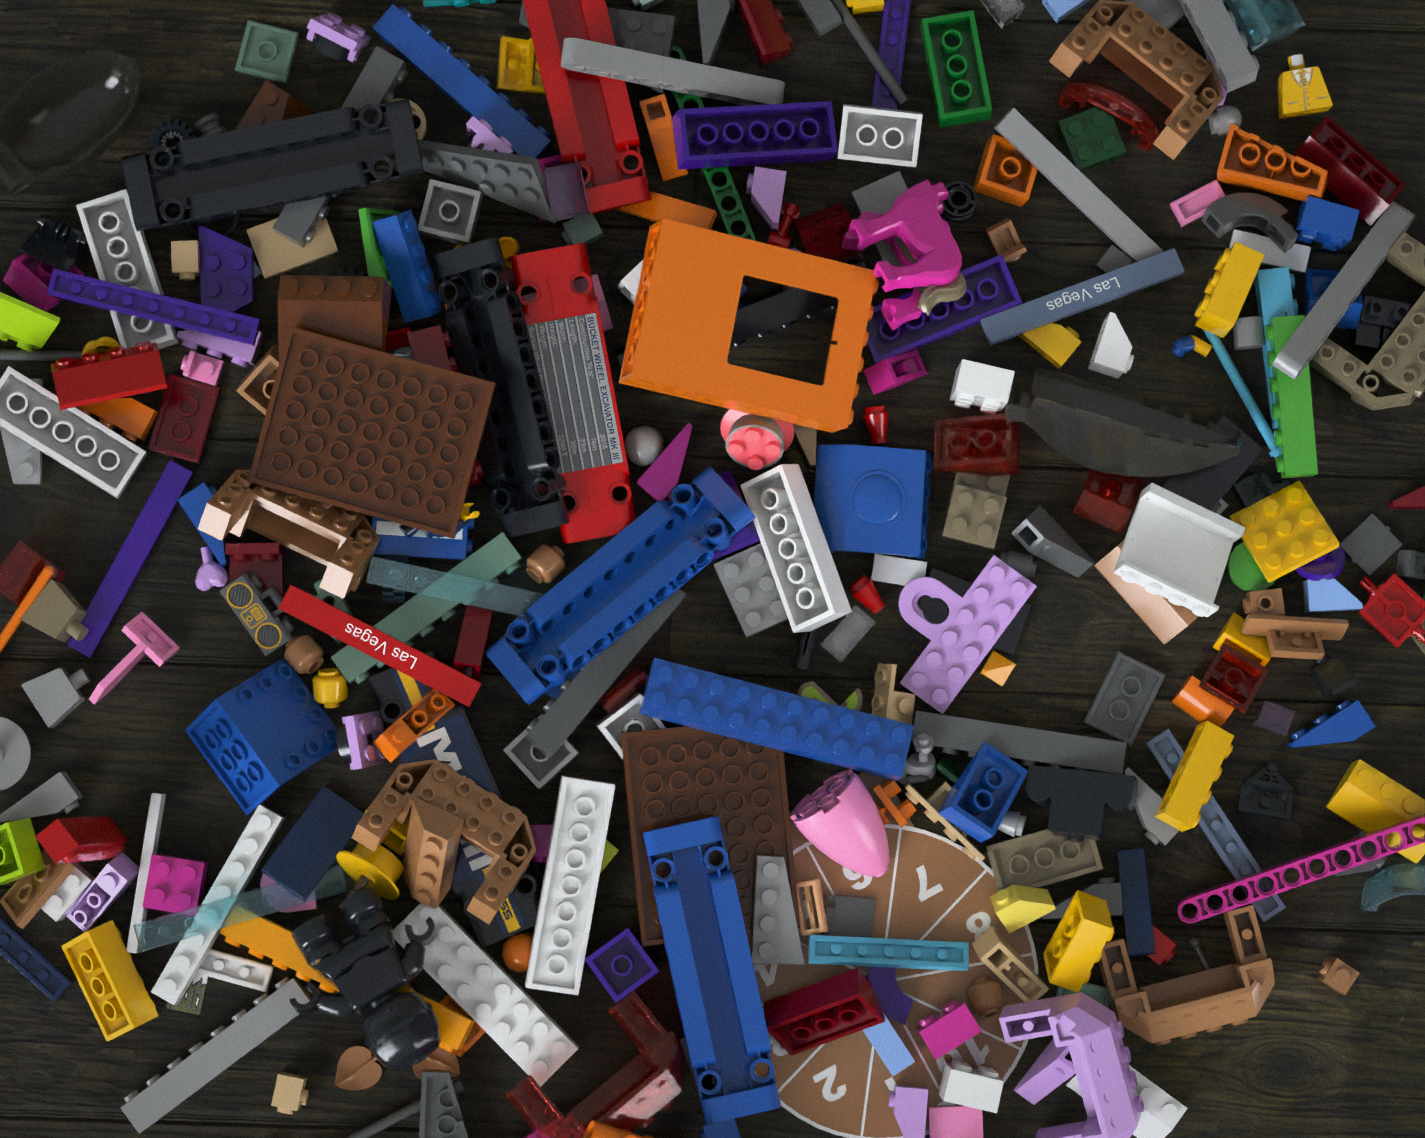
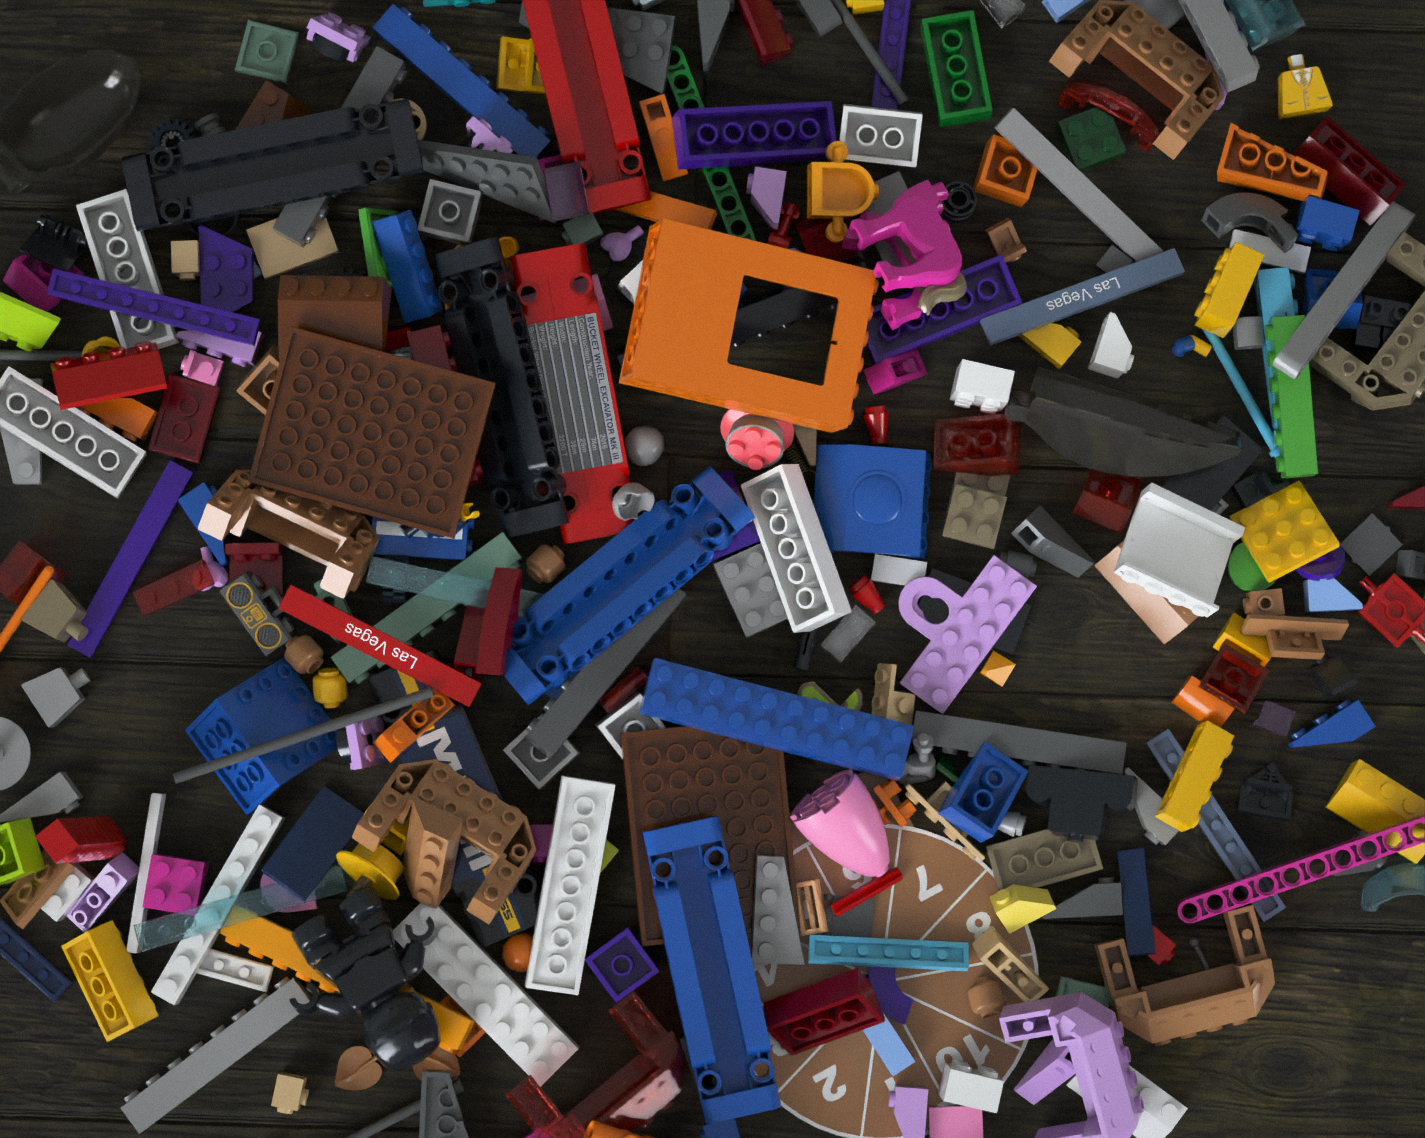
(149, 641): bright pink piece -> none
(173, 588): none -> clear red plate
(193, 997): sticker -> none
(302, 735): none -> dark grey piece
(498, 620): none -> dark red slope
(620, 244): none -> lavender rock
(631, 500): none -> light grey hair
(666, 470): magenta slope -> none
(670, 73): light grey beam -> none
(838, 190): none -> light orange piece
(866, 891): none -> red axle
(948, 1028): dark pink brick -> none
(1078, 941): yellow brick -> none
(1124, 698): dark grey tile -> none
(1195, 203): bright pink tile -> none
(1222, 118): light grey piece -> none
(1337, 975): medium nougat brick -> none

